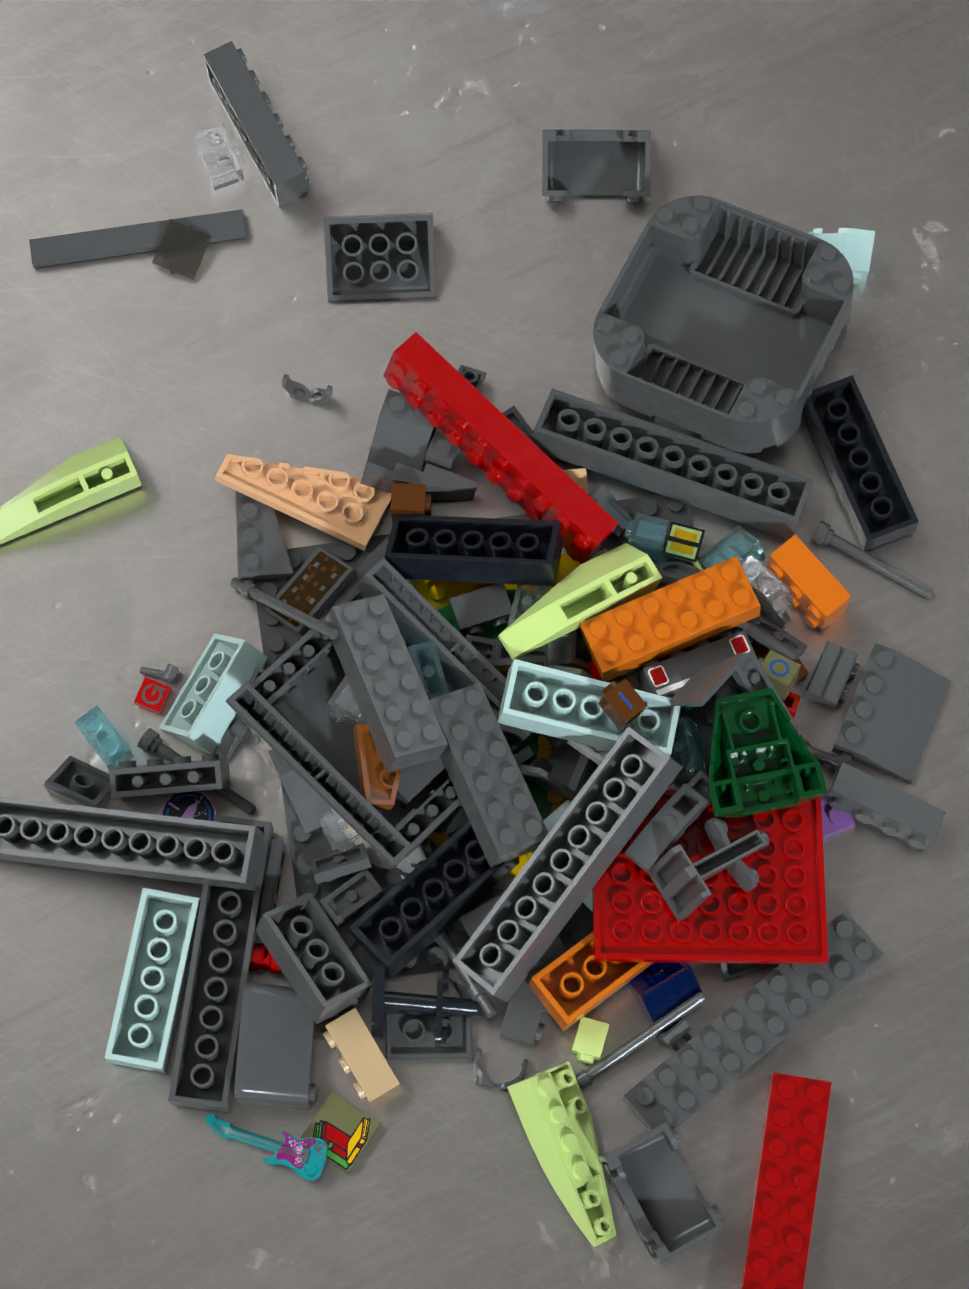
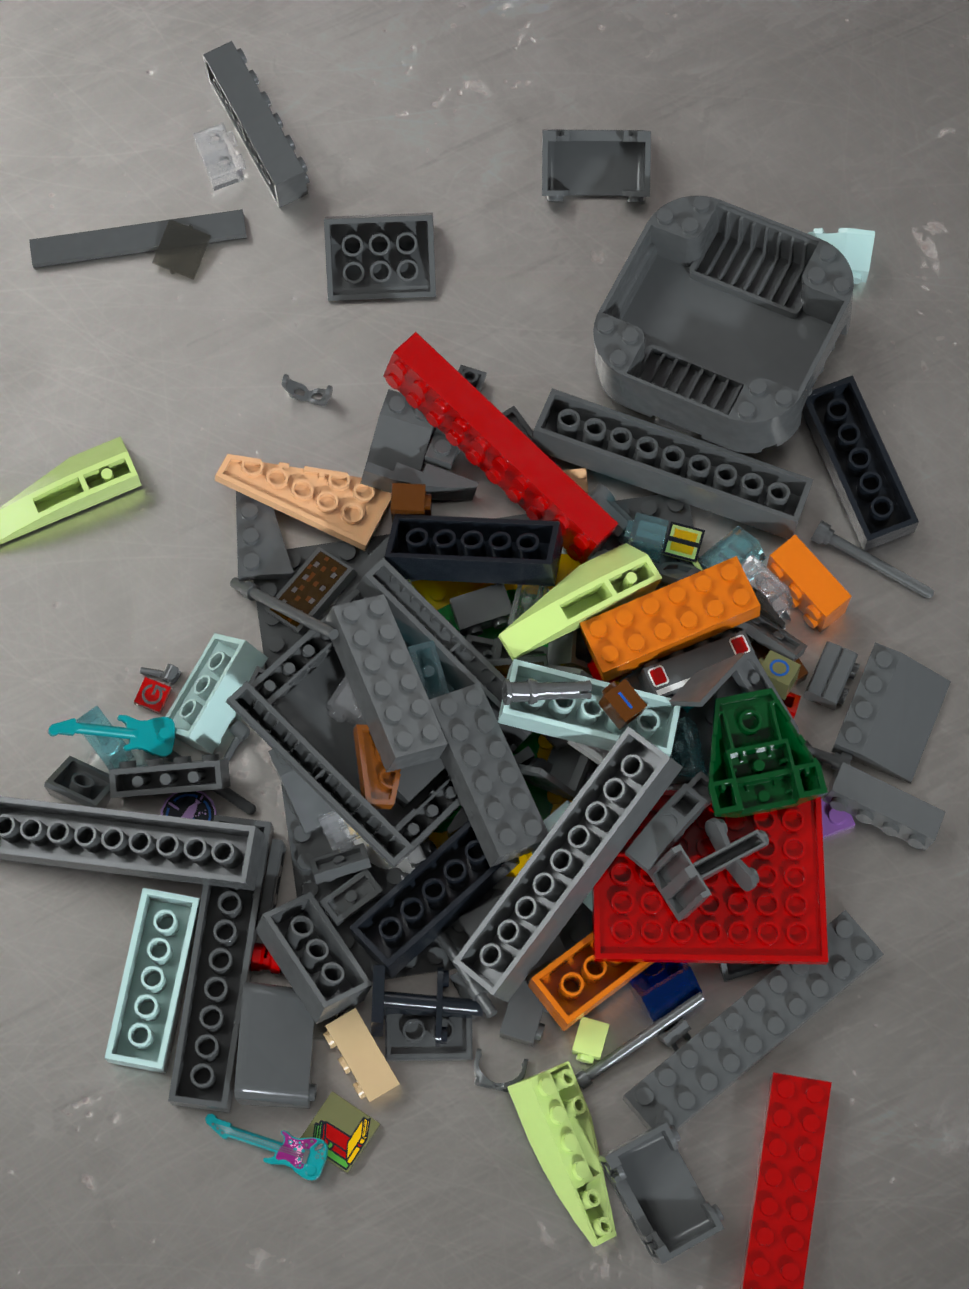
(152, 736): none -> teal piece
(532, 691): none -> dark grey pin

